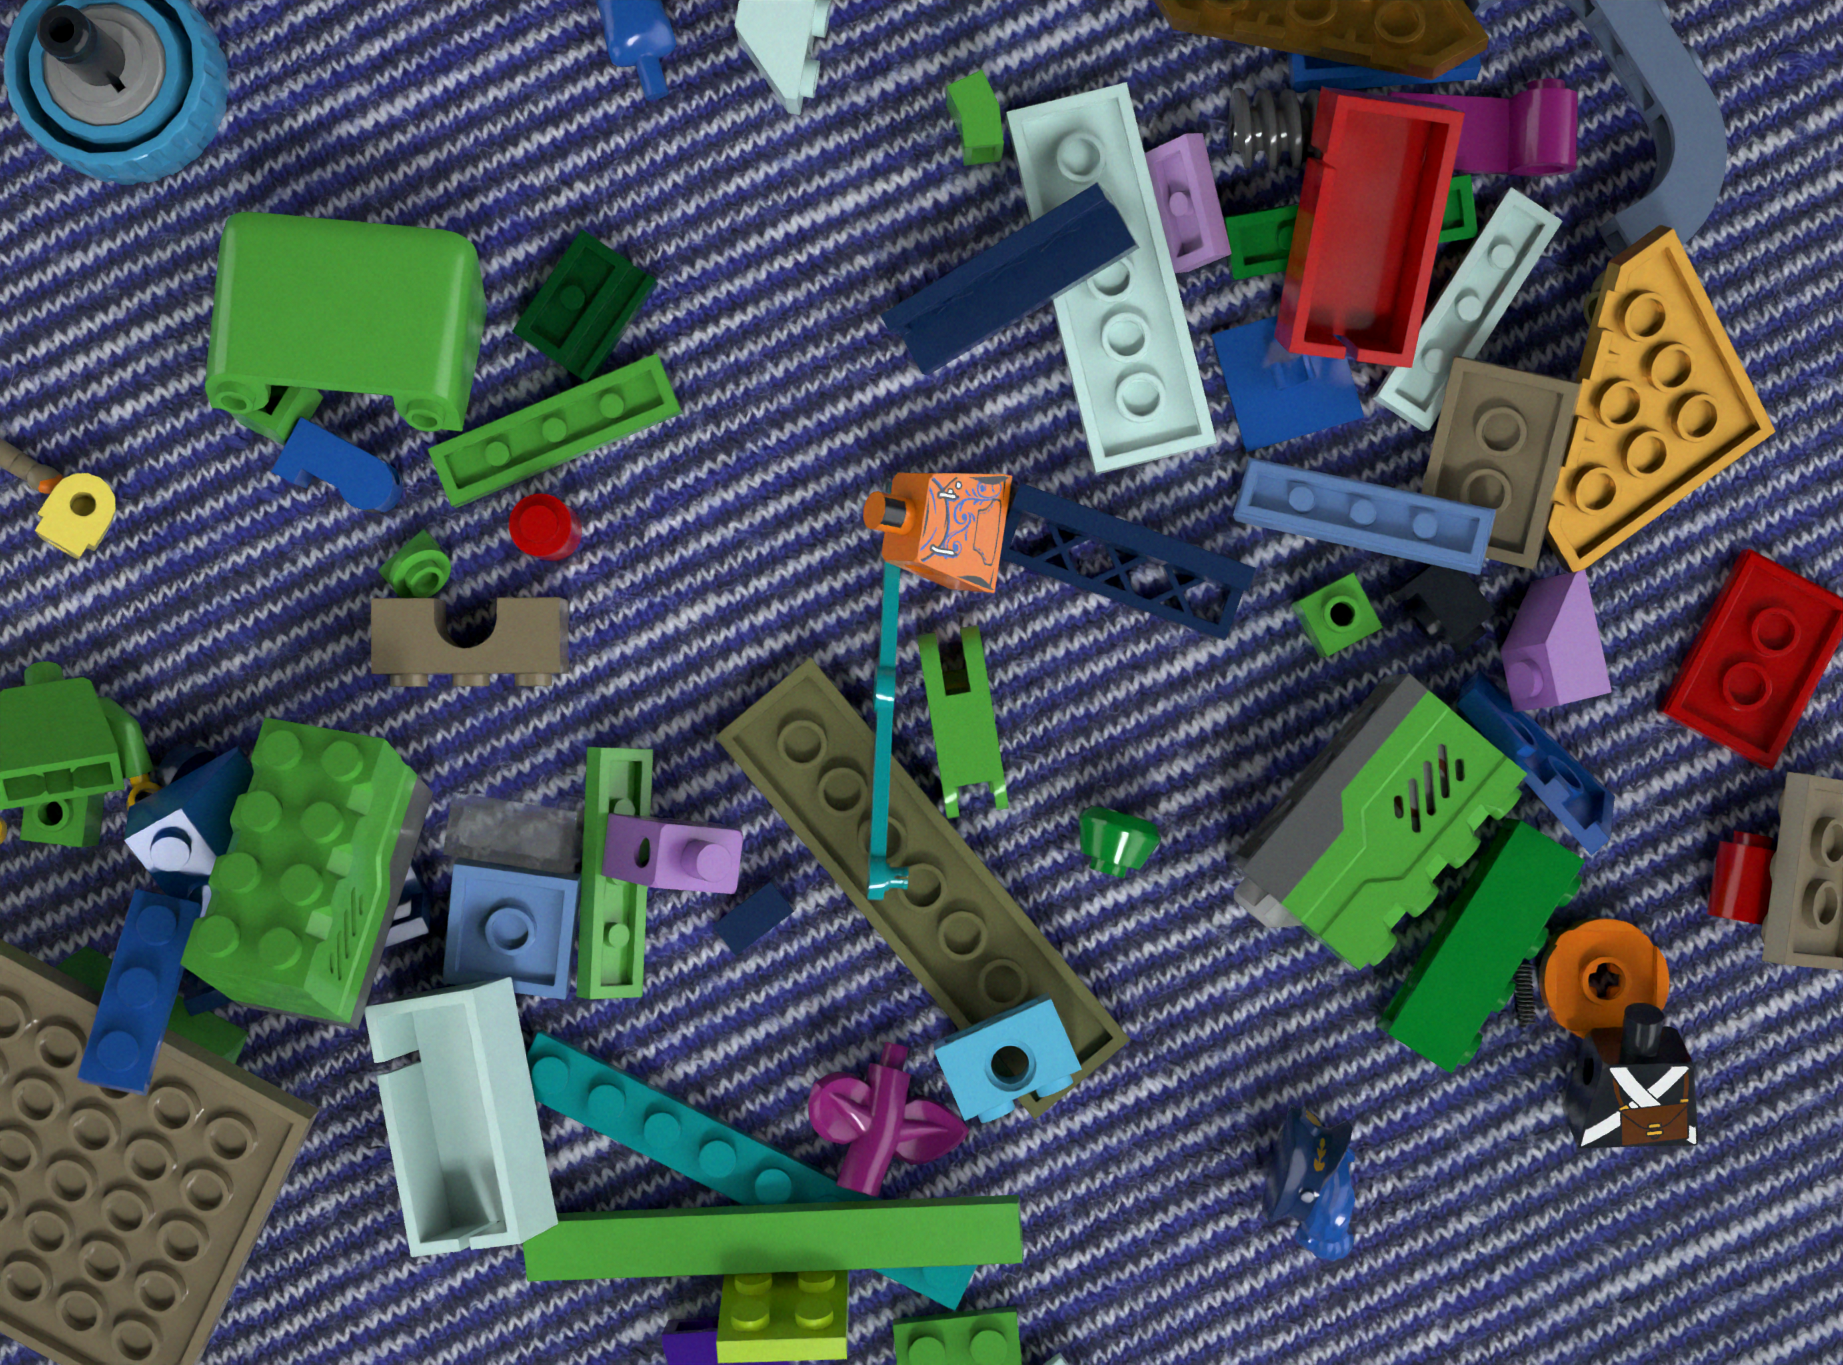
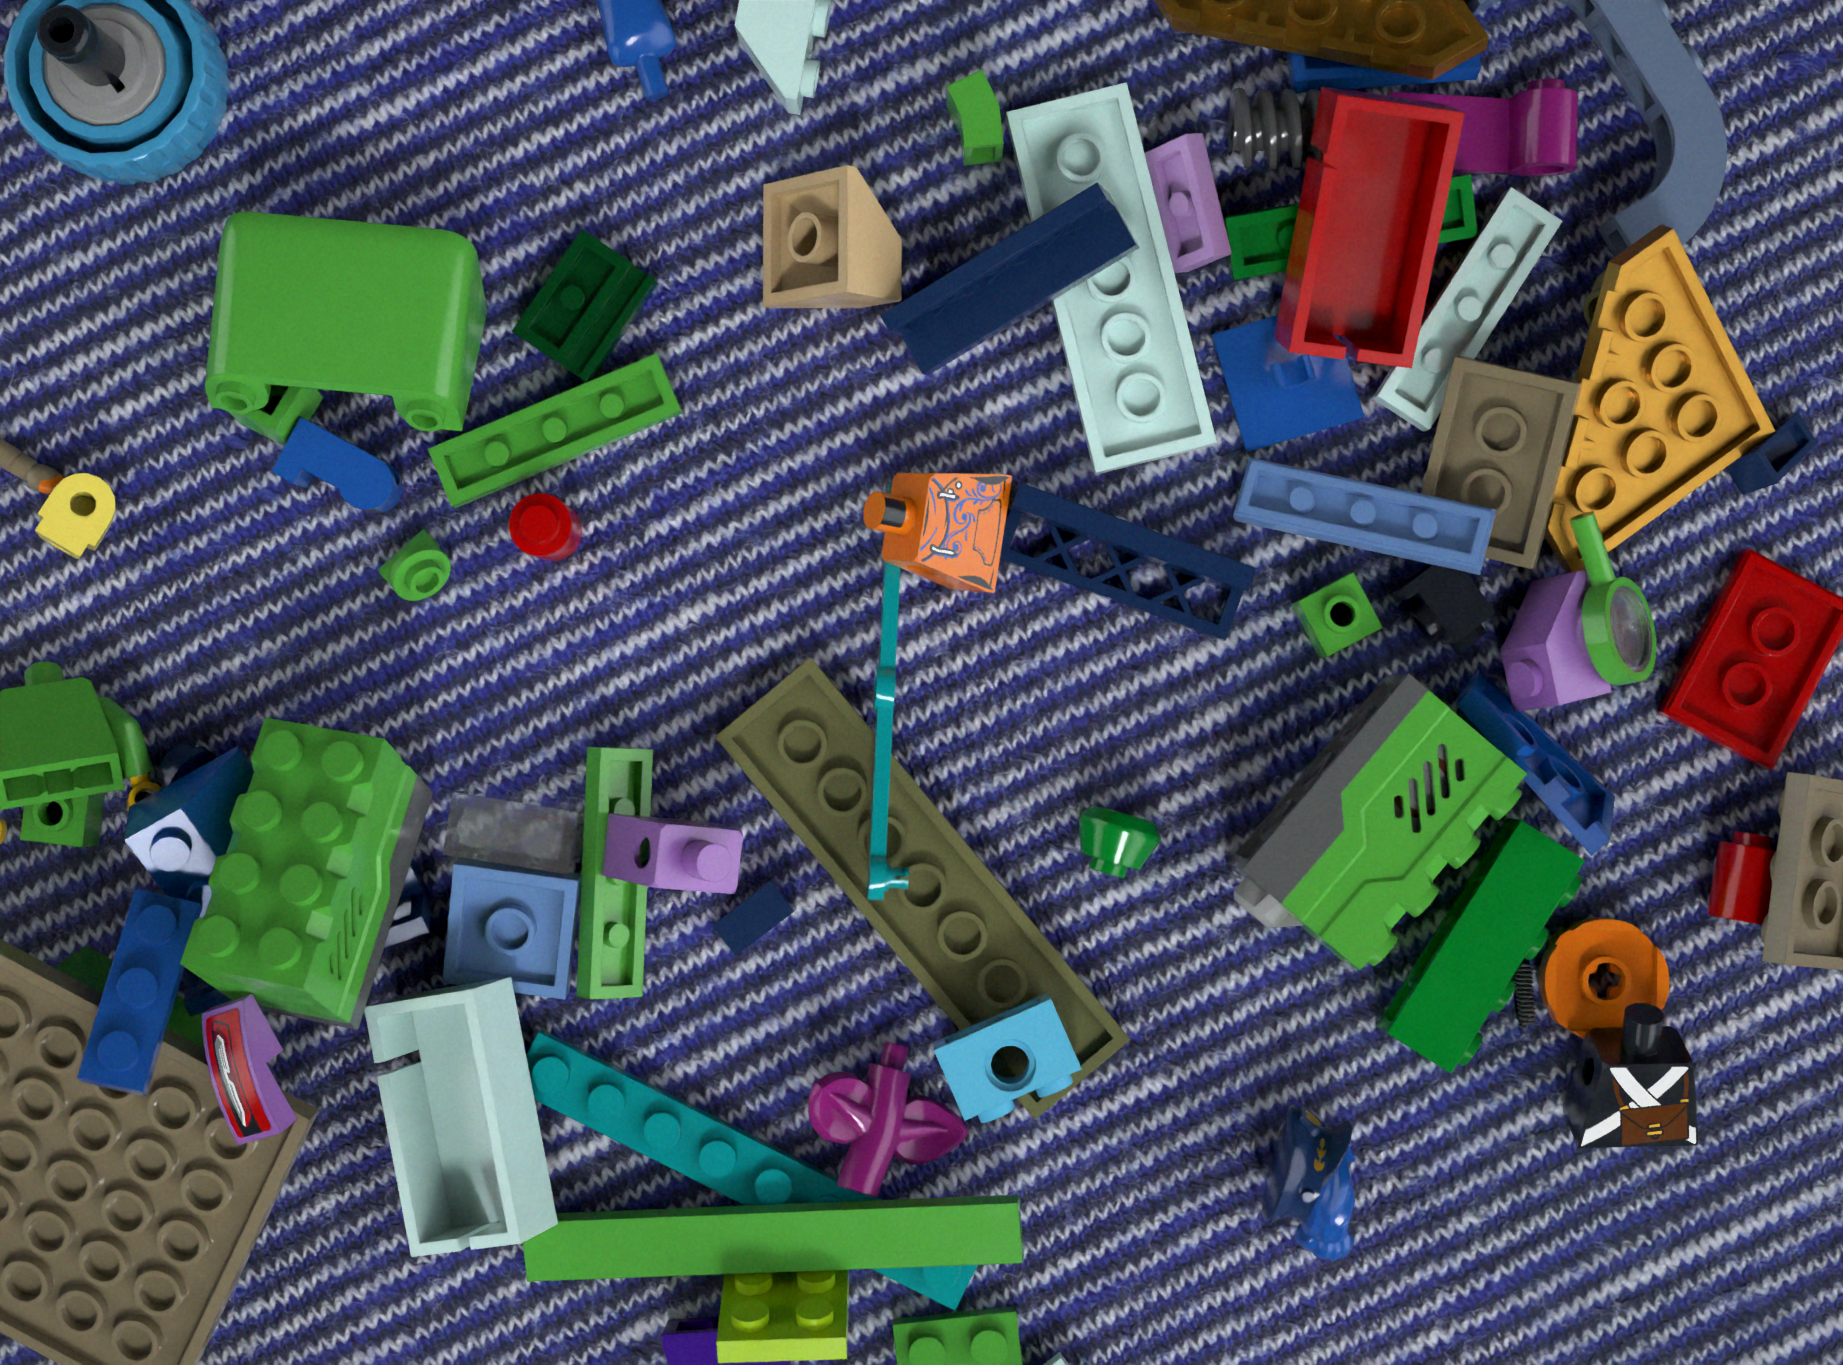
(236, 1051): none -> slope
(414, 642): dark tan arch -> none
(828, 243): none -> tan slope
(962, 720): bright green piece -> none
(1614, 612): none -> bright green piece
(1773, 456): none -> dark blue piece

